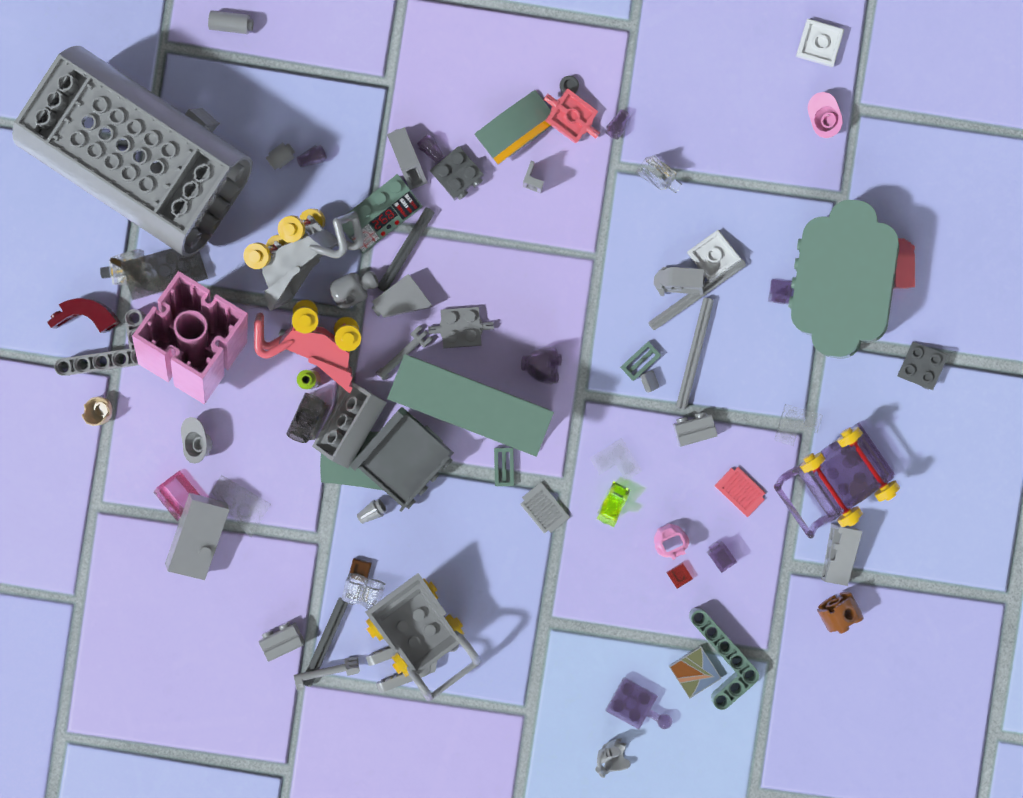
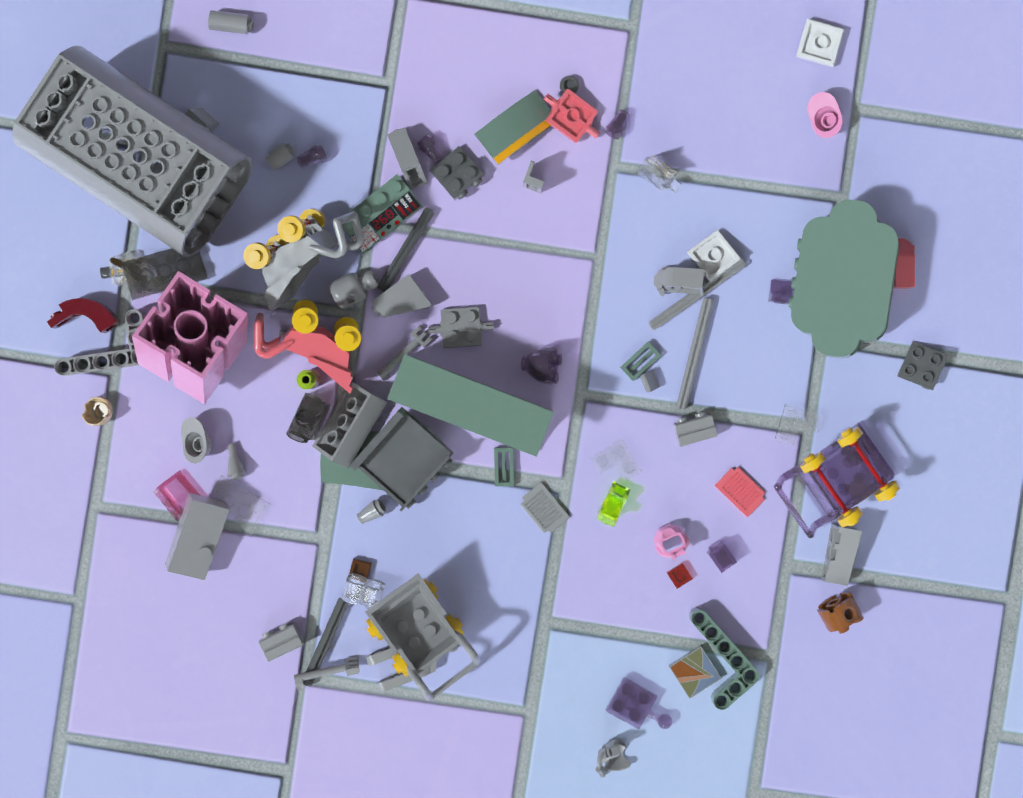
(235, 467): none -> light grey cone

